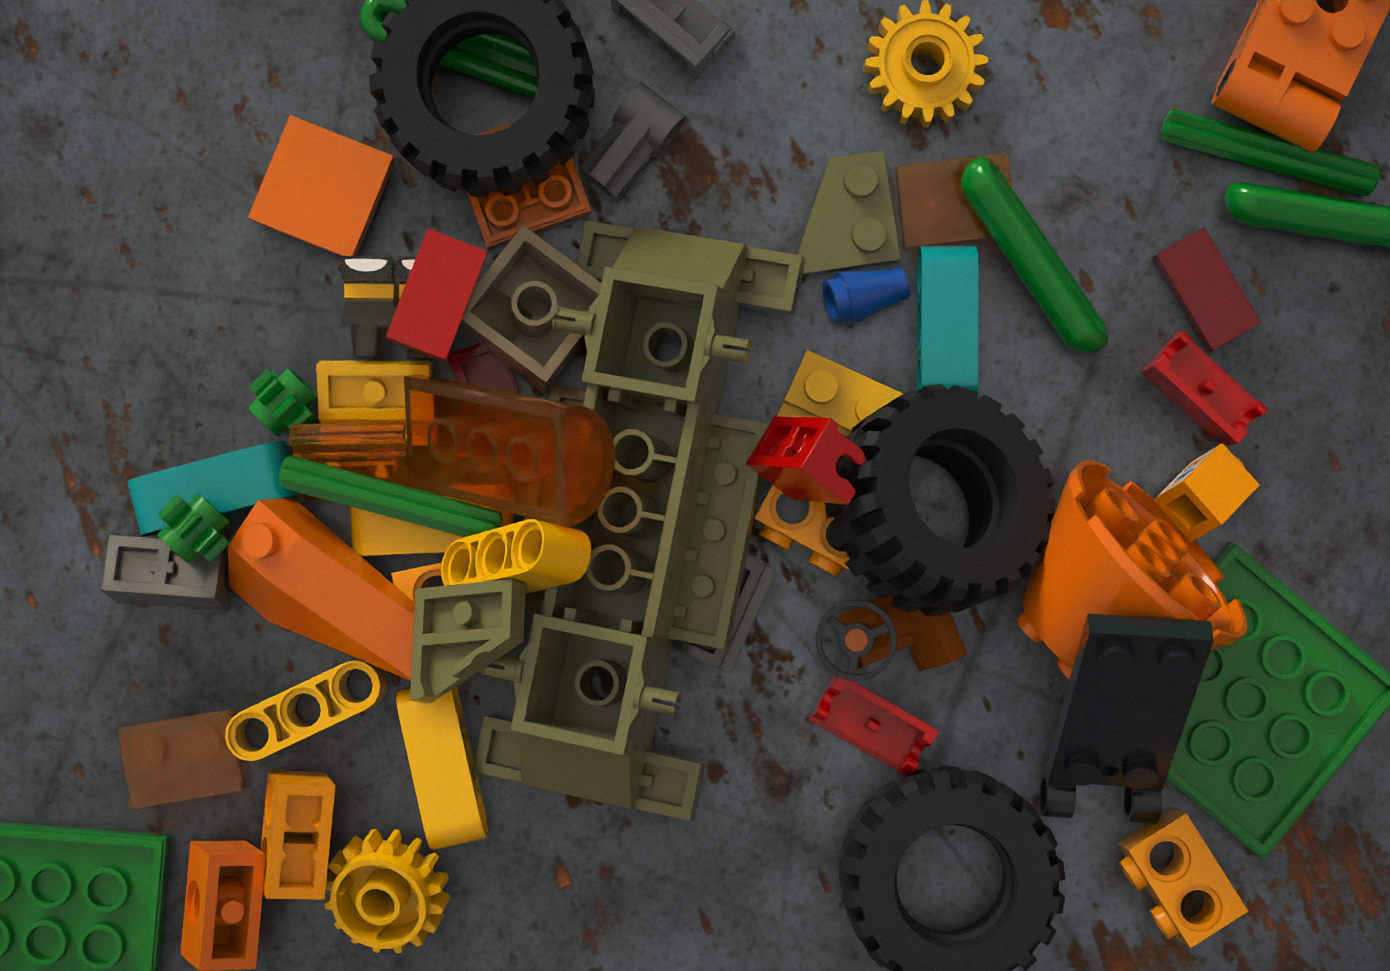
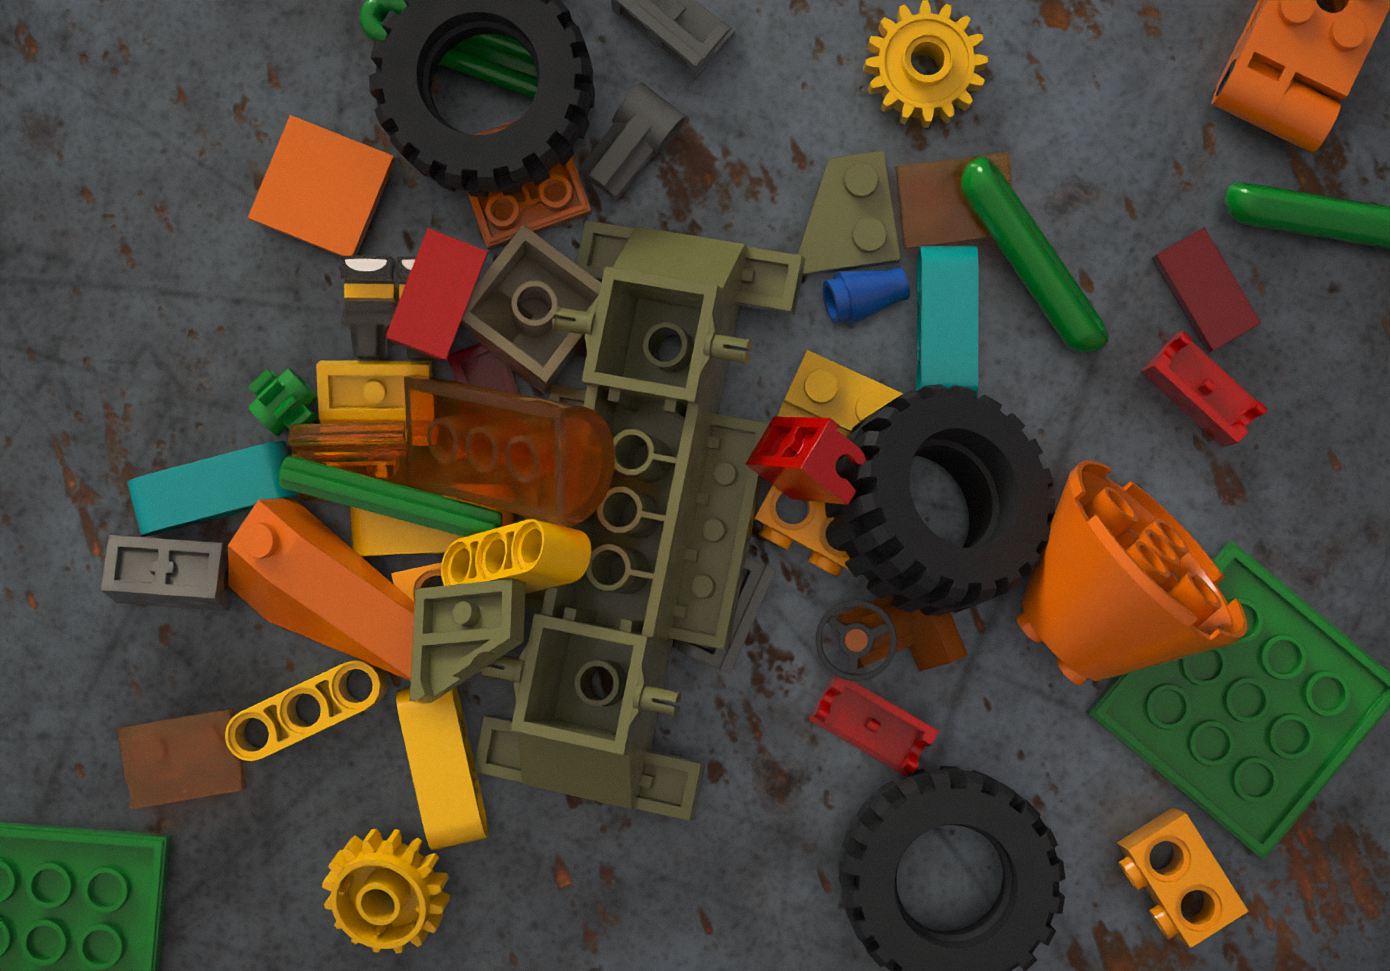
(193, 528): green gear -> none
(223, 905): orange brick -> none
(297, 834): light orange brick -> none
(1125, 711): black hinge -> none
(1206, 492): light orange brick -> none
(1269, 152): green axle -> none

